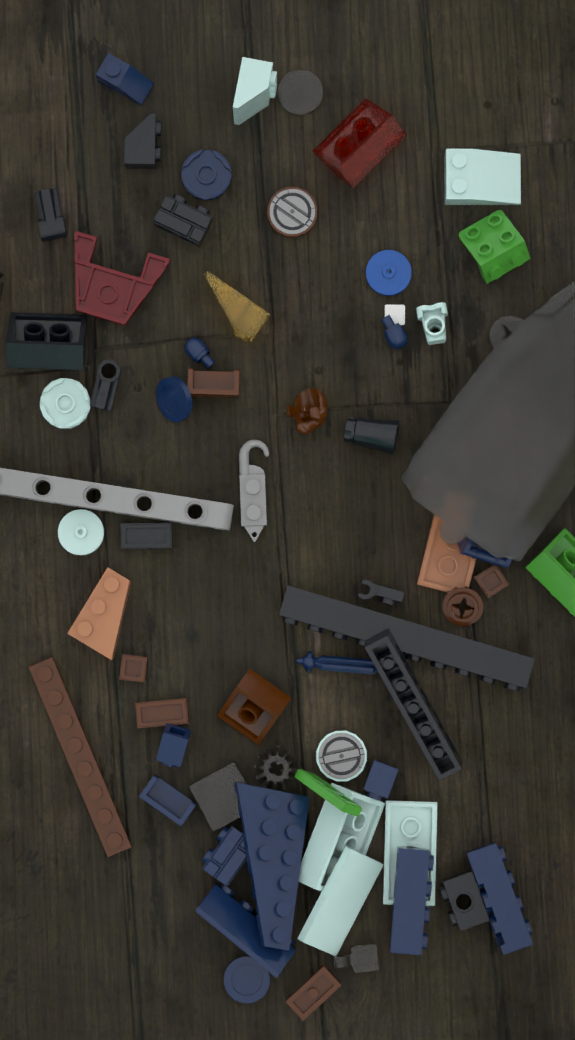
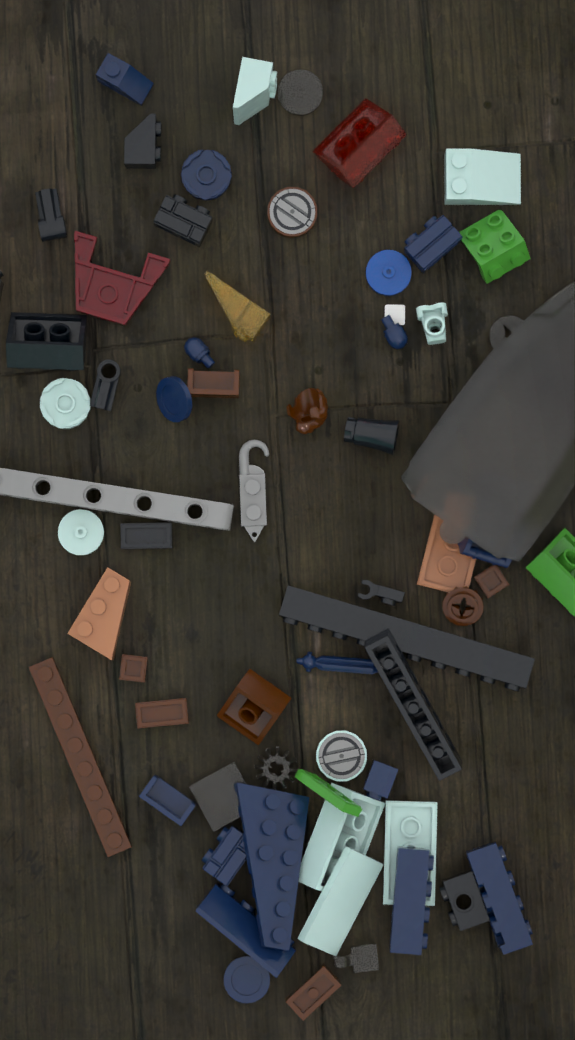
(173, 745): dark blue brick -> none
(432, 243): none -> dark blue brick

